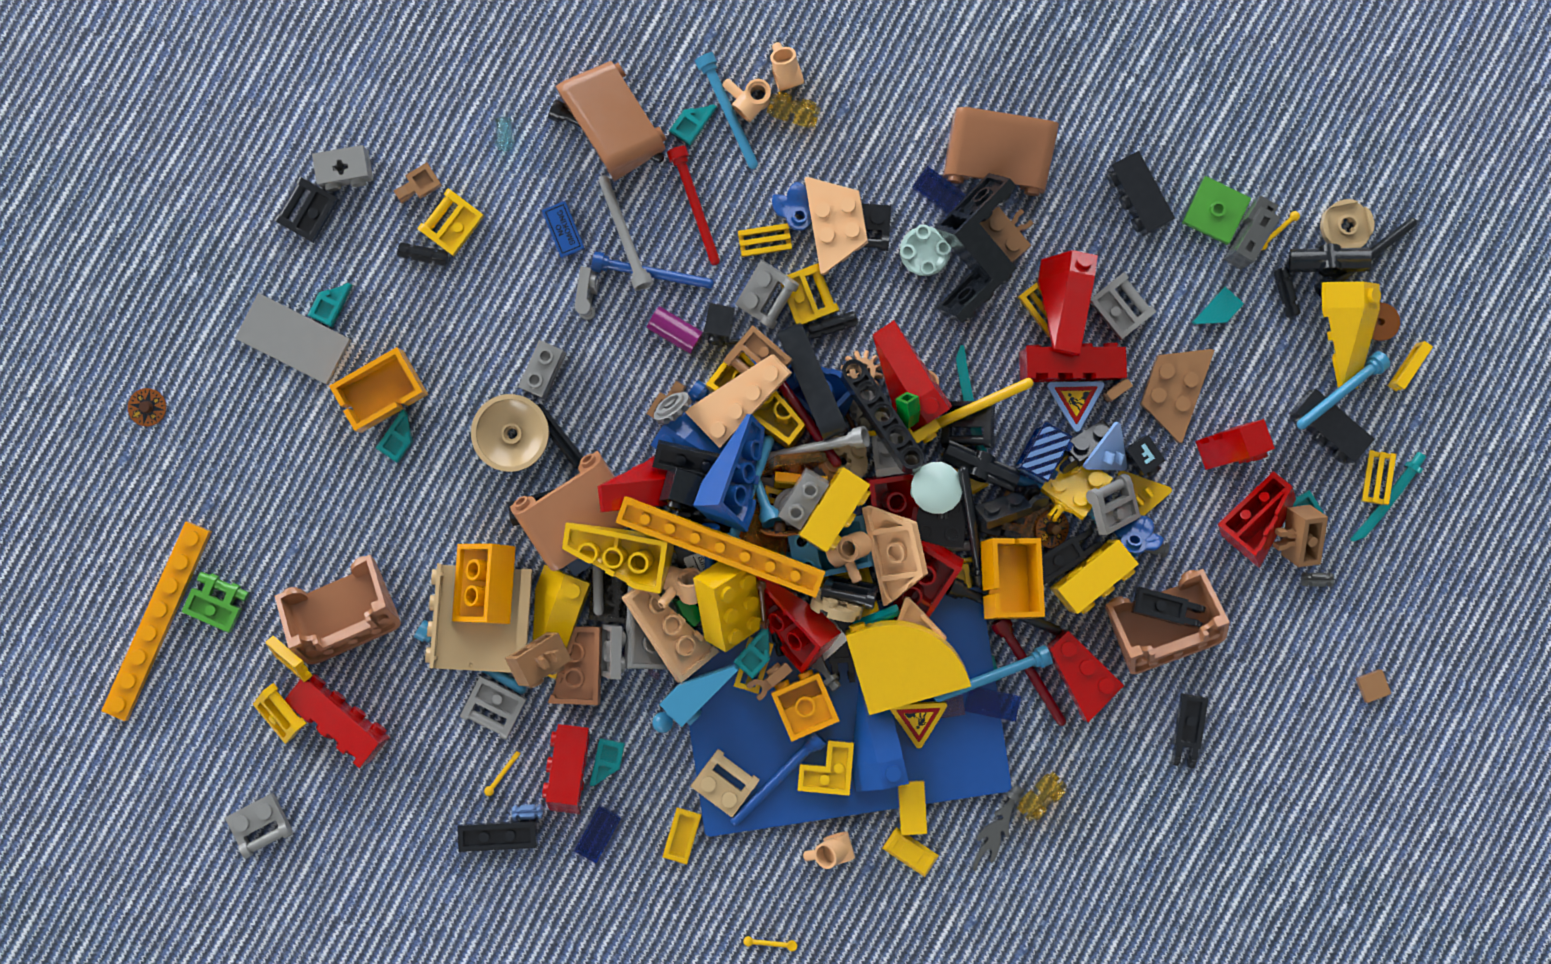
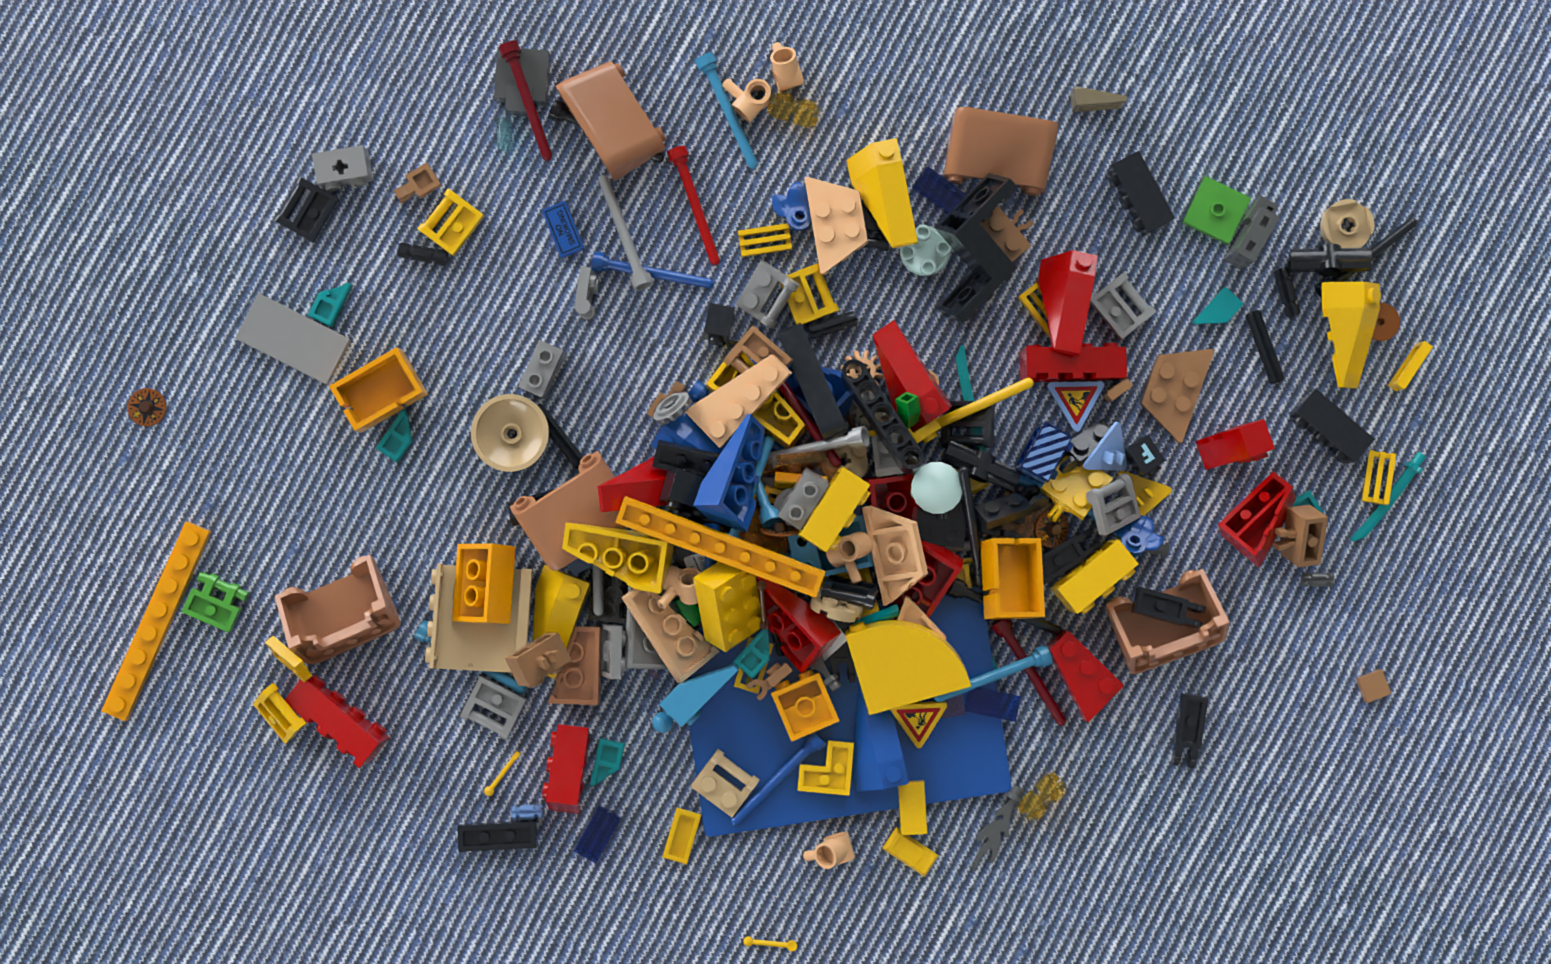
(255, 817): light grey plate -> none
(511, 53): none -> dark red piece
(537, 74): none -> dark grey piece
(674, 330): magenta brick -> none
(691, 123): teal tile -> none
(882, 185): none -> yellow wedge
(1093, 100): none -> dark tan slope
(1265, 346): none -> black axle
(1294, 216): yellow hinge -> none
(1375, 364): dark azure piece -> none

